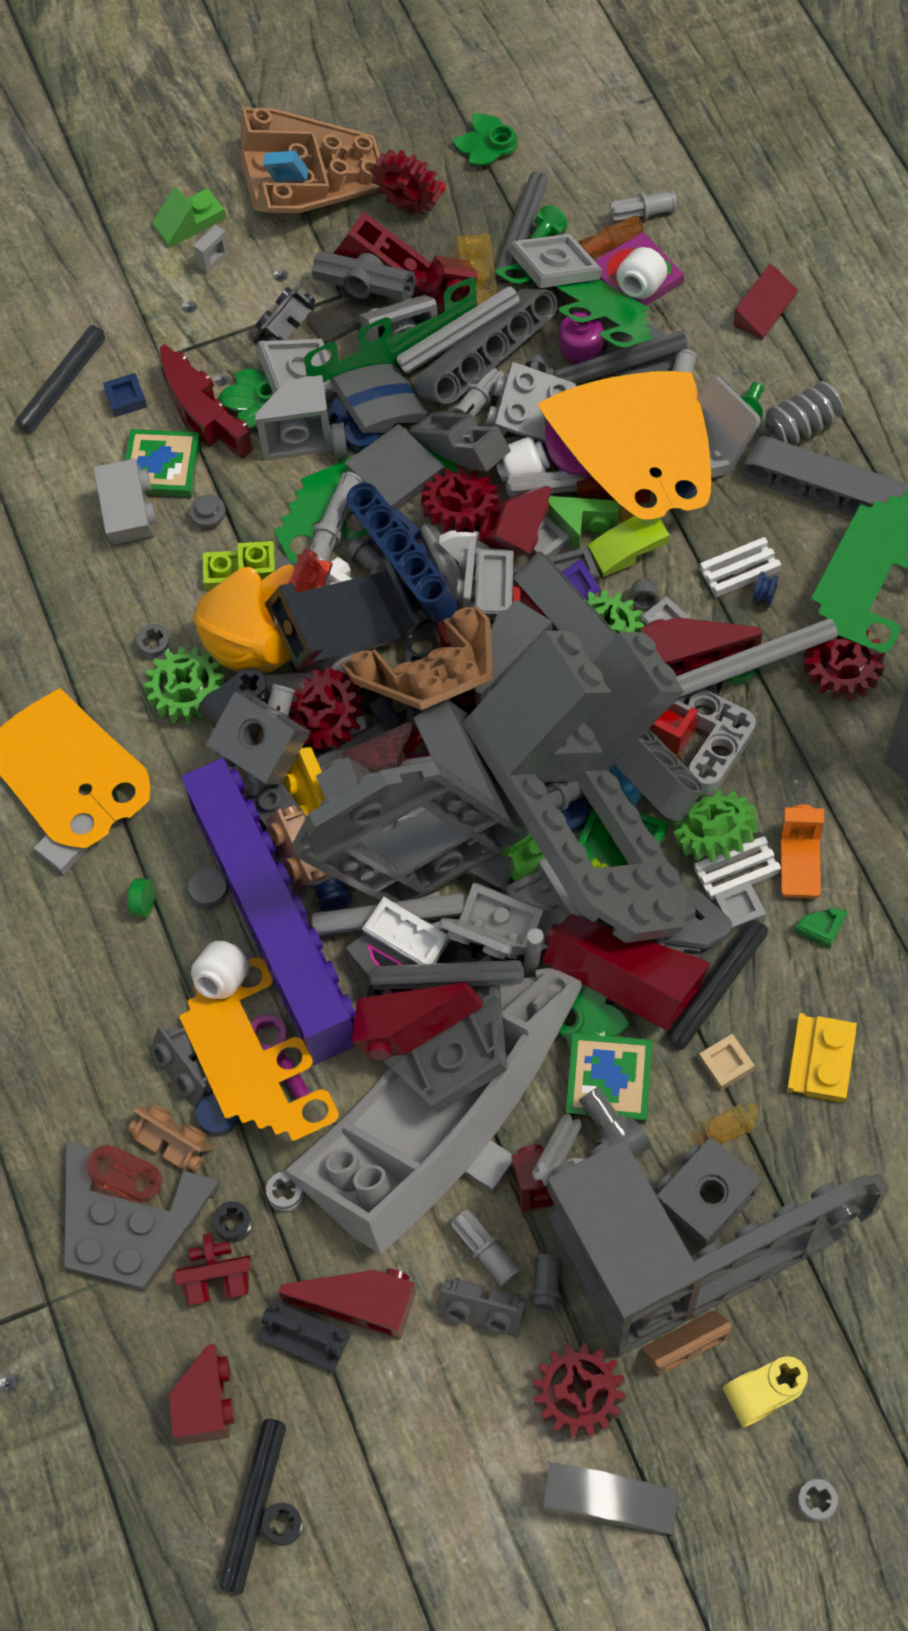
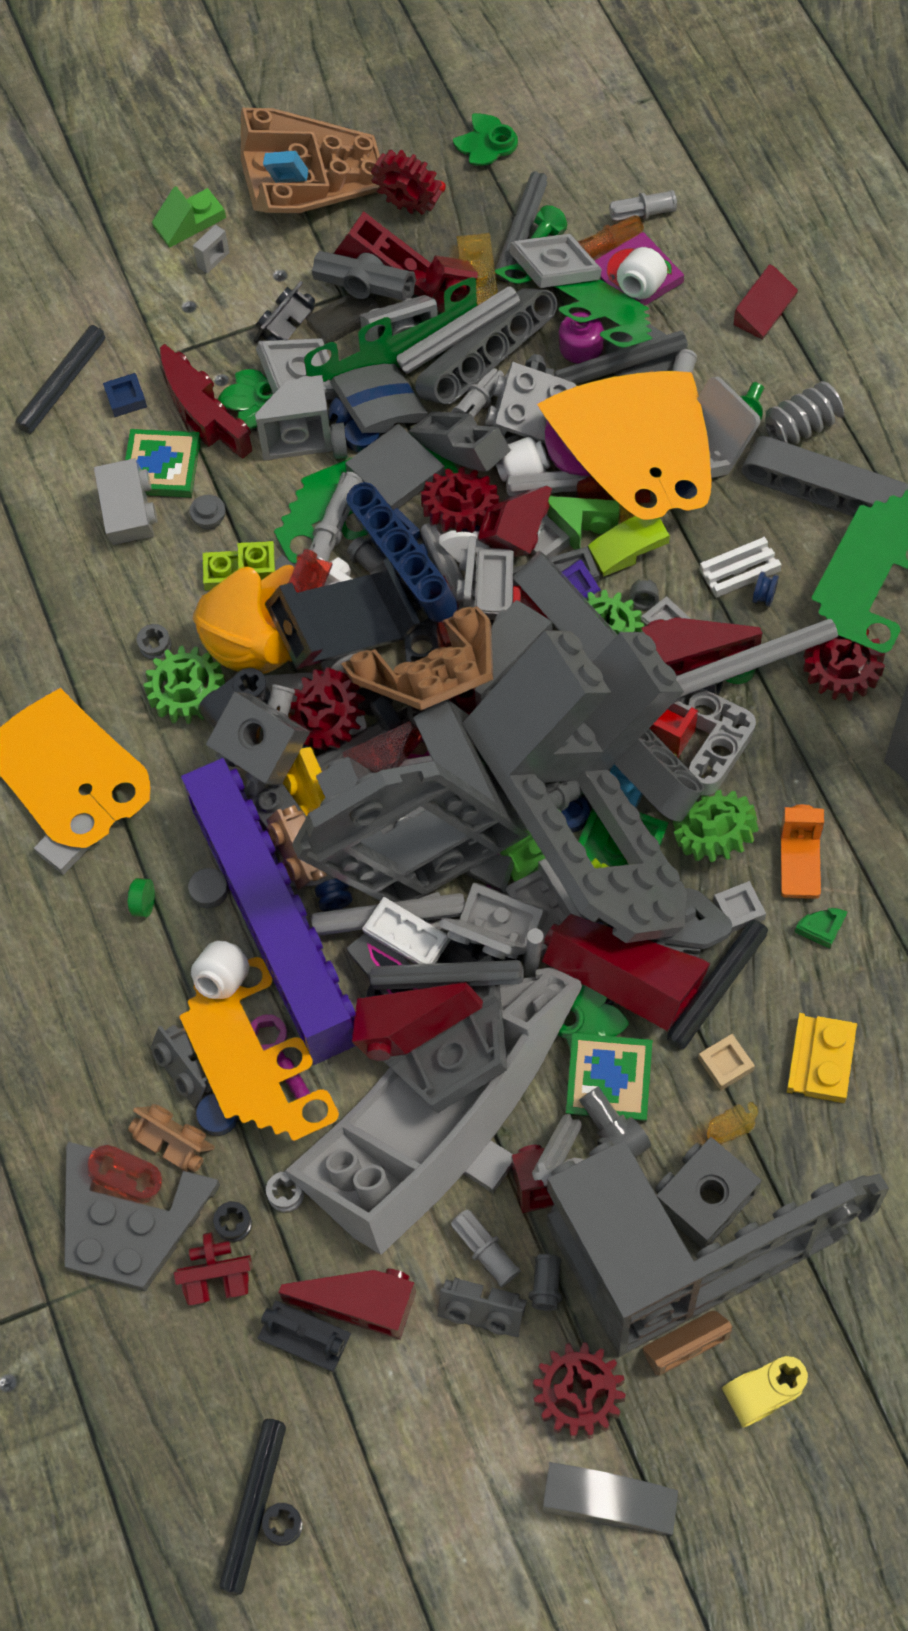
(199, 1400): dark red slope -> none
(766, 855): white tile -> none
(819, 1486): light grey bush -> none

